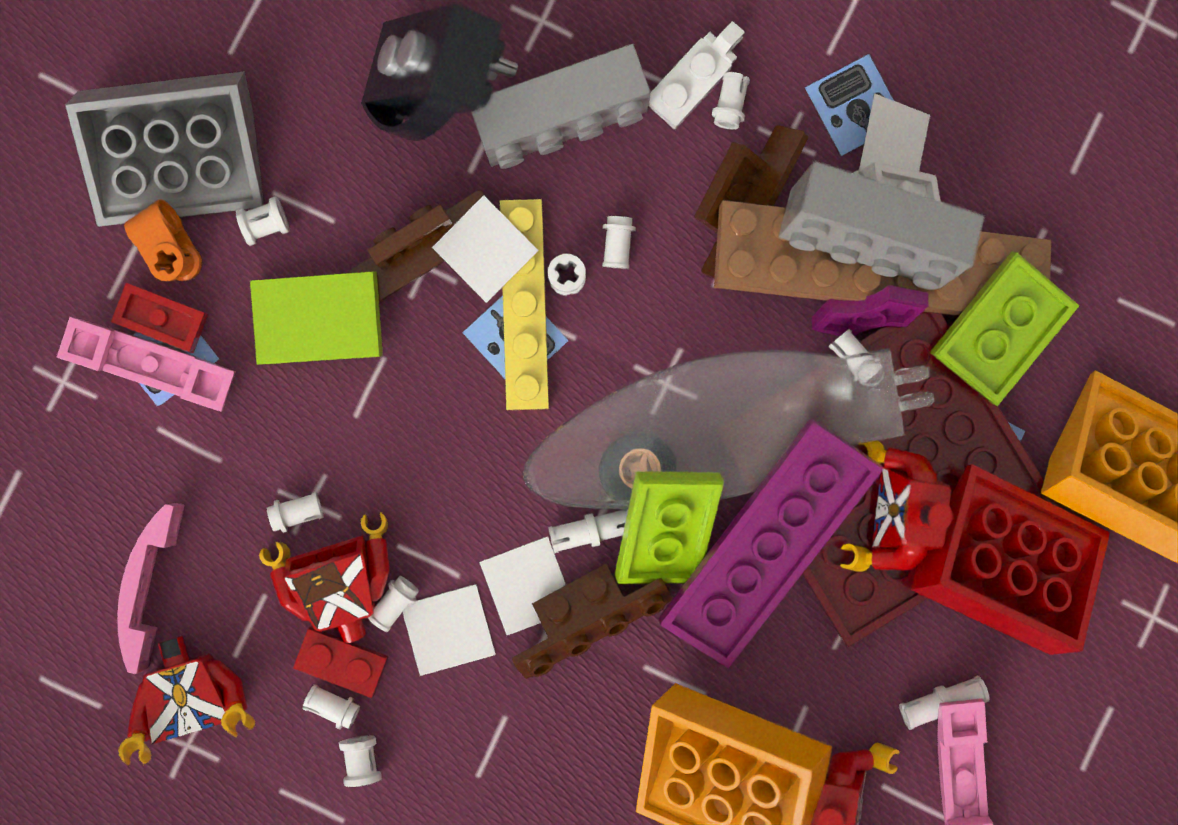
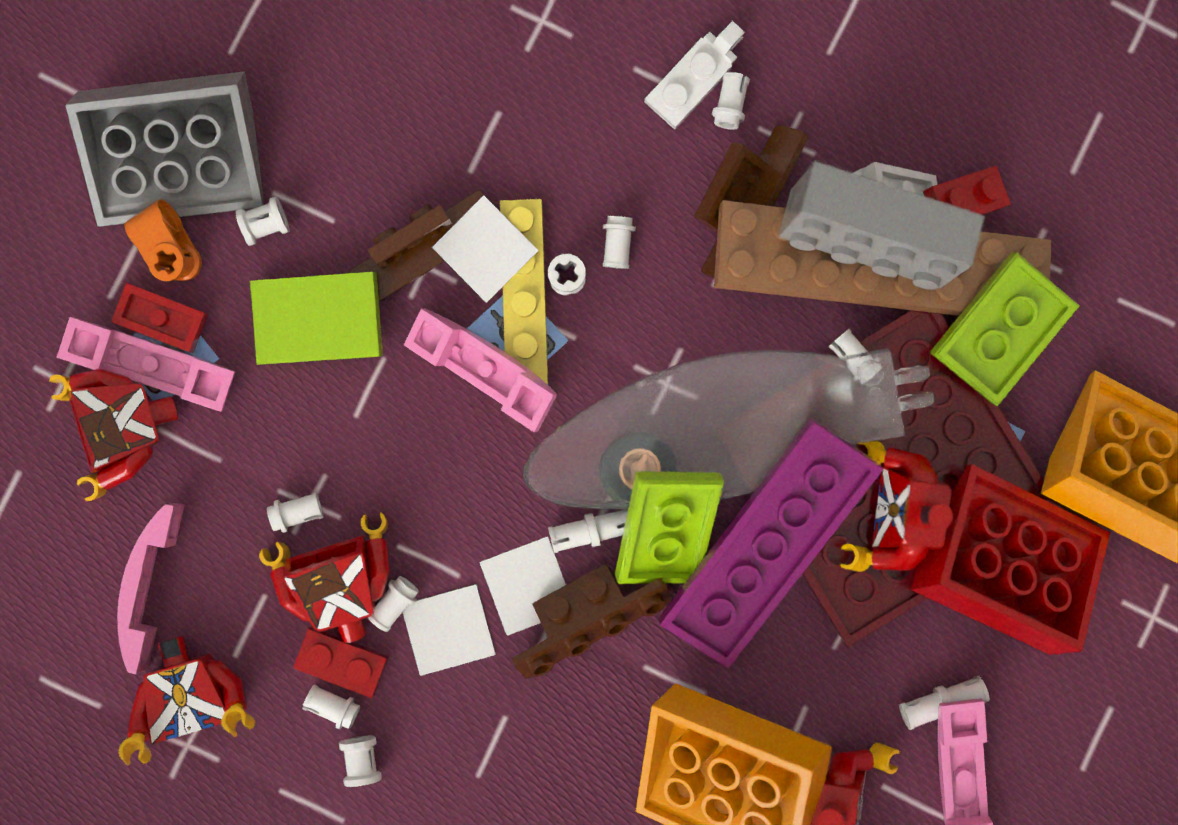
(113, 424): none -> torso
(432, 69): black piece -> none
(483, 365): none -> bright pink slope
(563, 106): light grey brick -> none
(846, 101): sticker -> none
(887, 307): magenta tile -> none
(894, 135): white sticker -> none
(976, 192): none -> red plate

